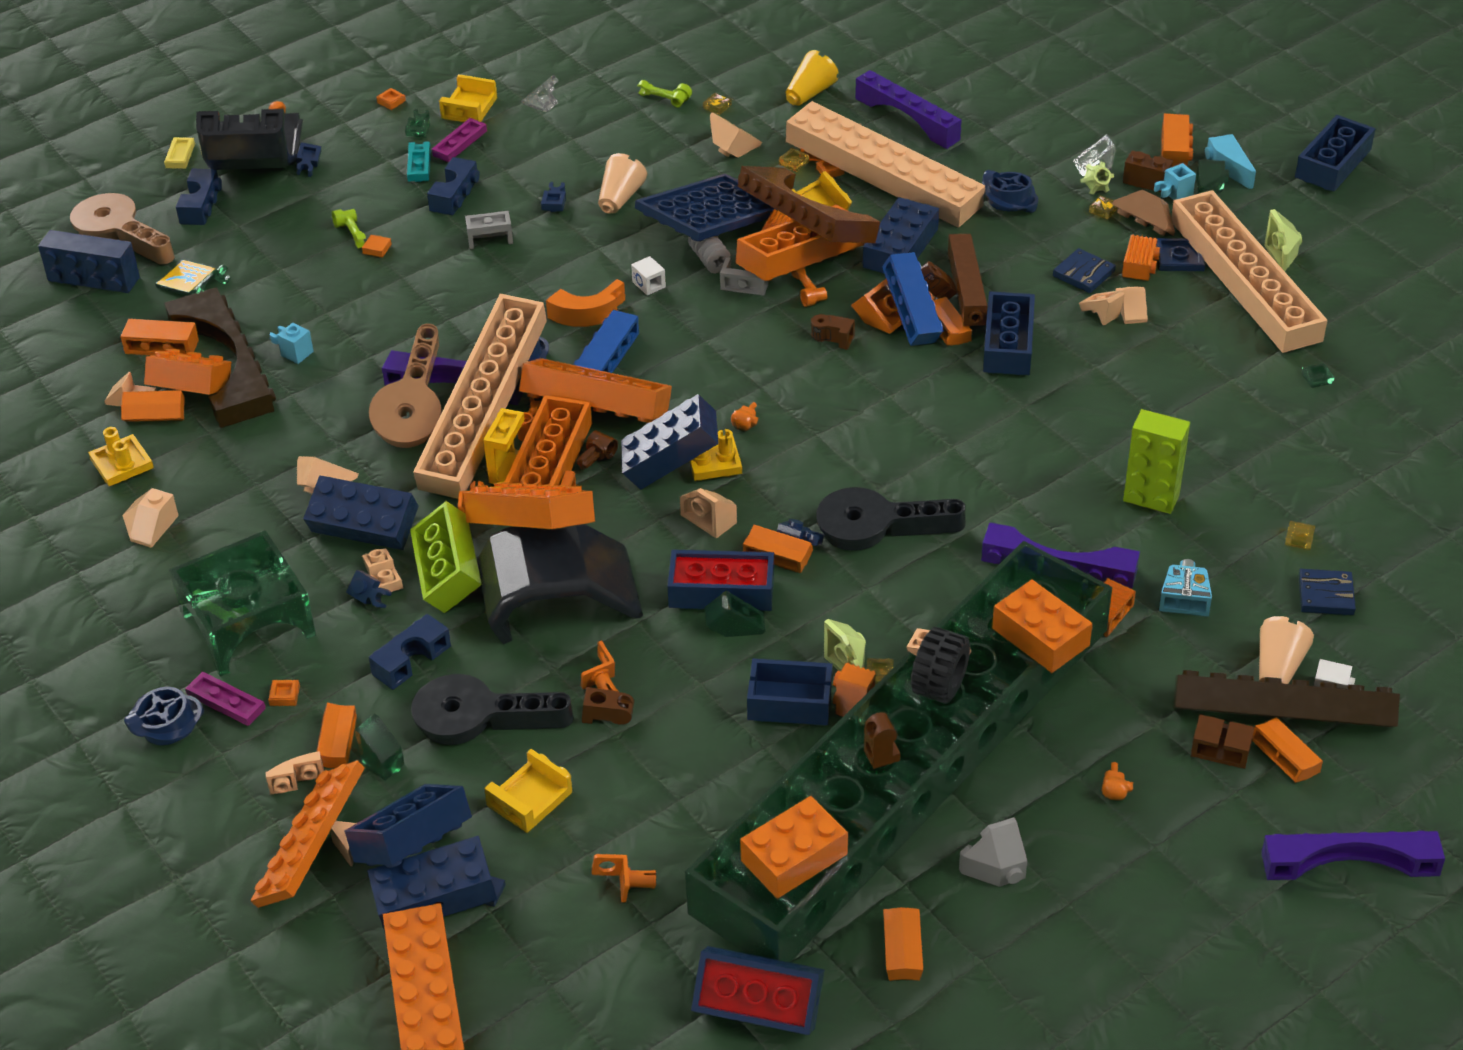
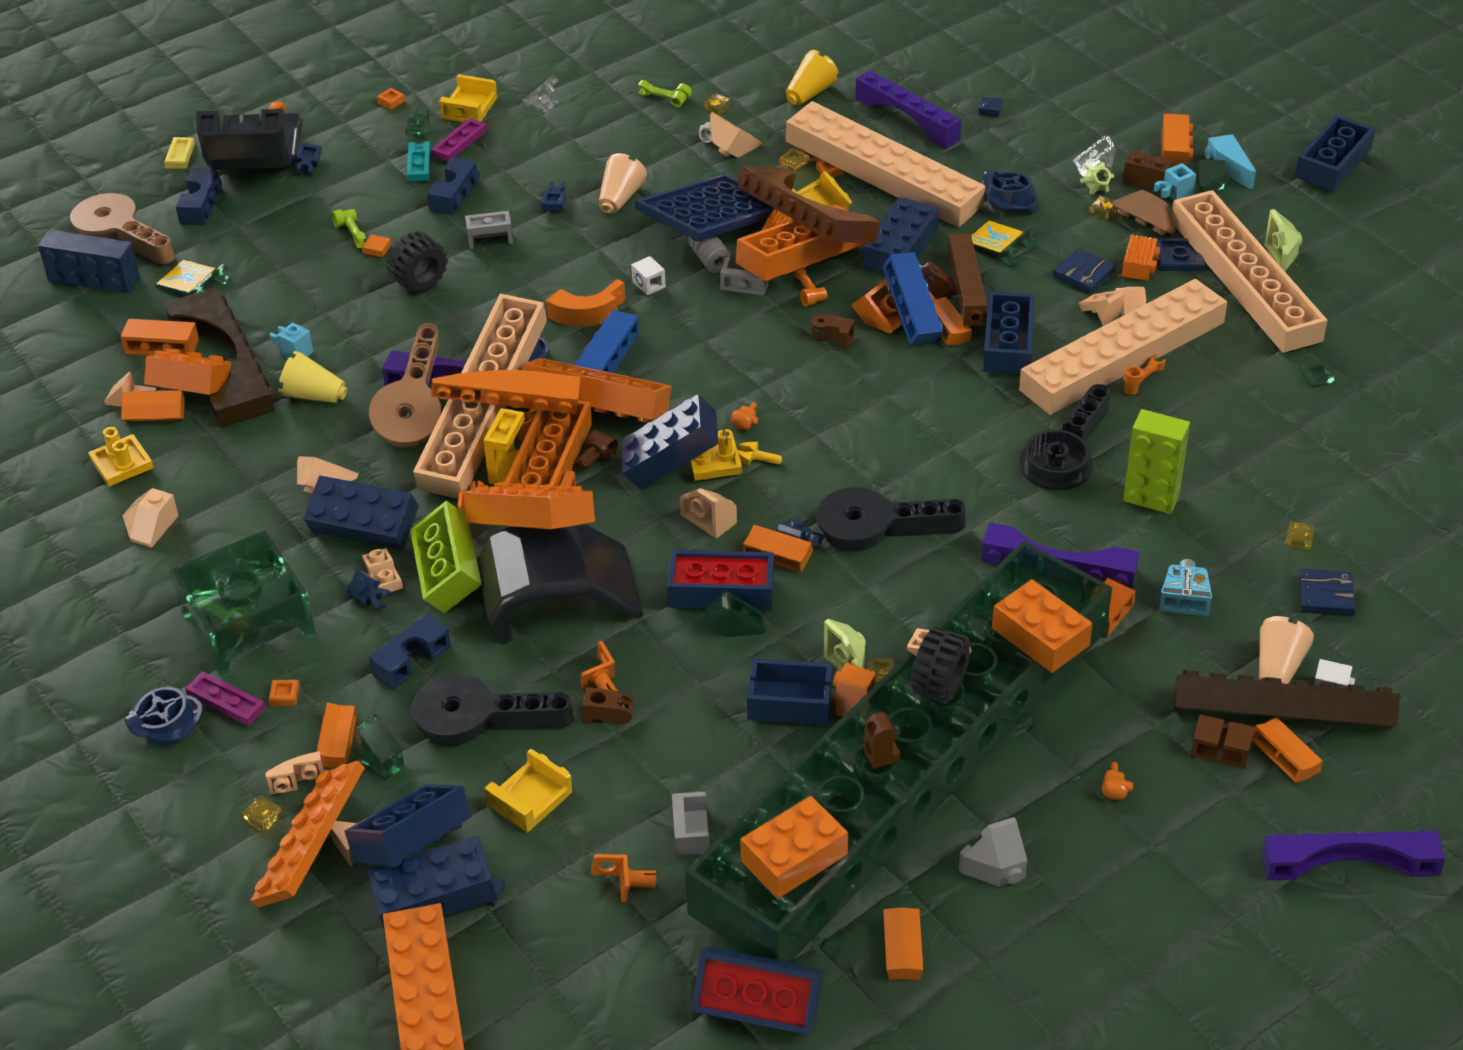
(261, 813): none -> clear yellow plate
(310, 381): none -> light yellow cone
(417, 262): none -> black tyre
(512, 388): none -> orange slope
(690, 823): none -> light grey panel
(704, 136): none -> white plate
(750, 452): none -> yellow bar
(990, 106): none -> dark blue tile
(1002, 240): none -> flag
(1067, 446): none -> black beam
(1125, 342): none -> light nougat brick
(1134, 375): none -> orange brick

